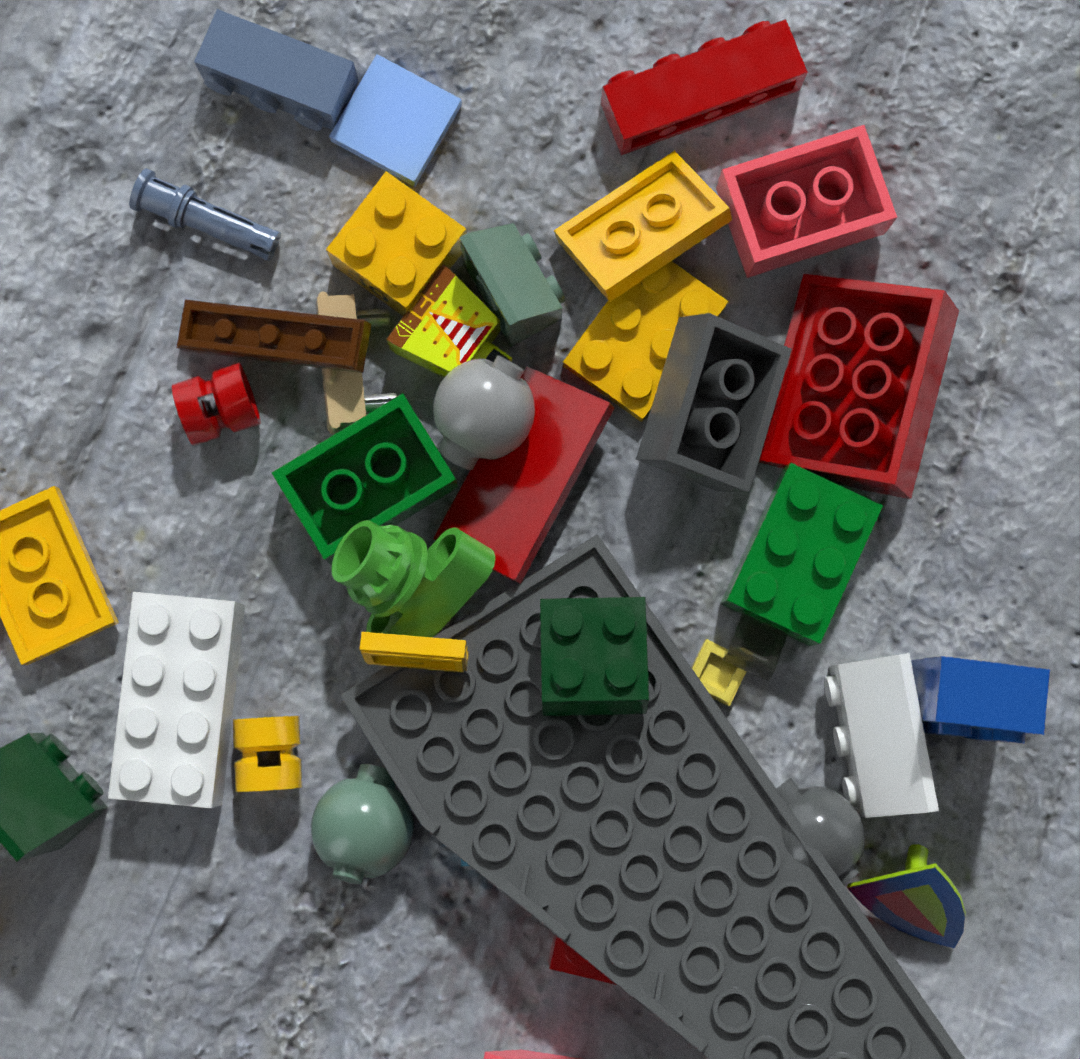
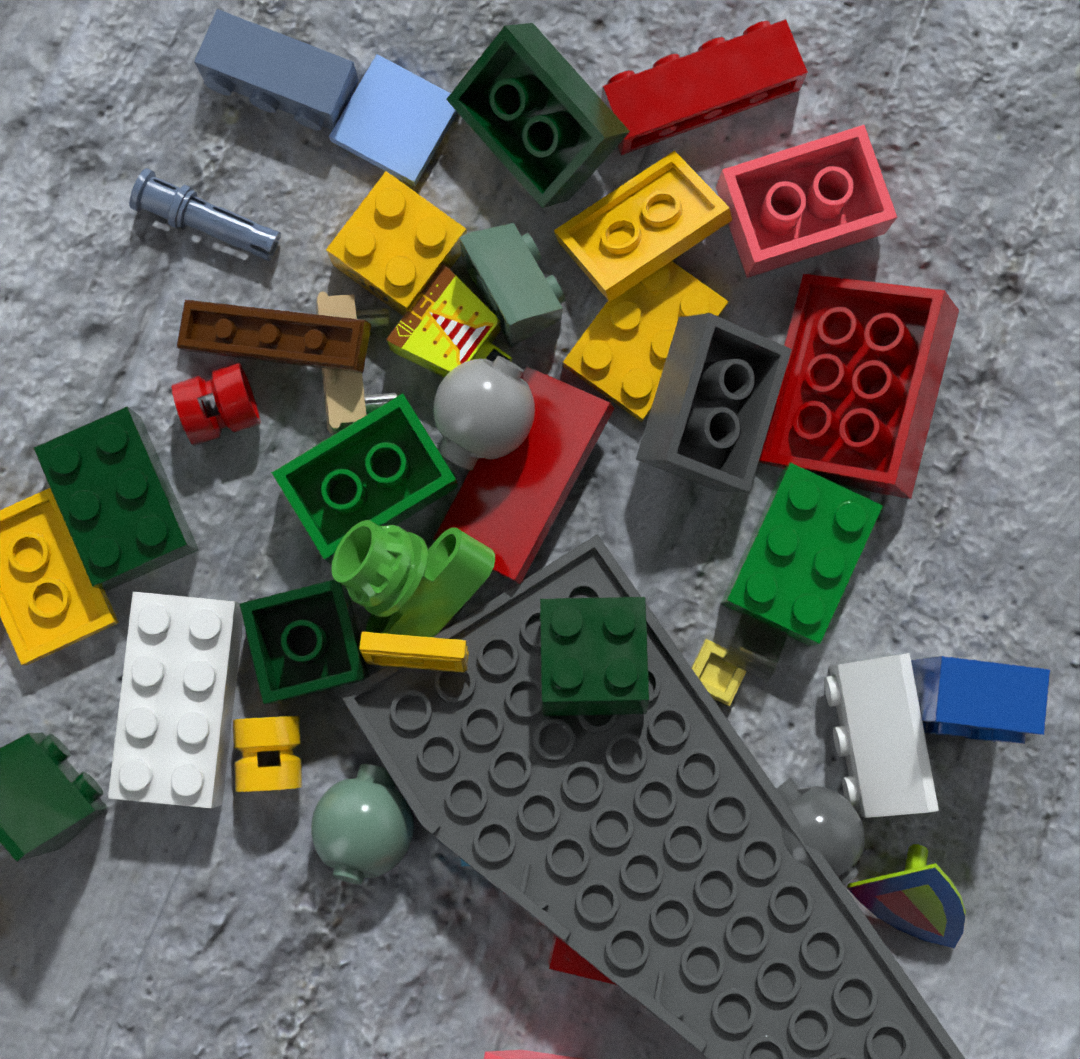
(115, 499): none -> dark green brick
(304, 641): none -> dark green brick
(537, 114): none -> dark green brick

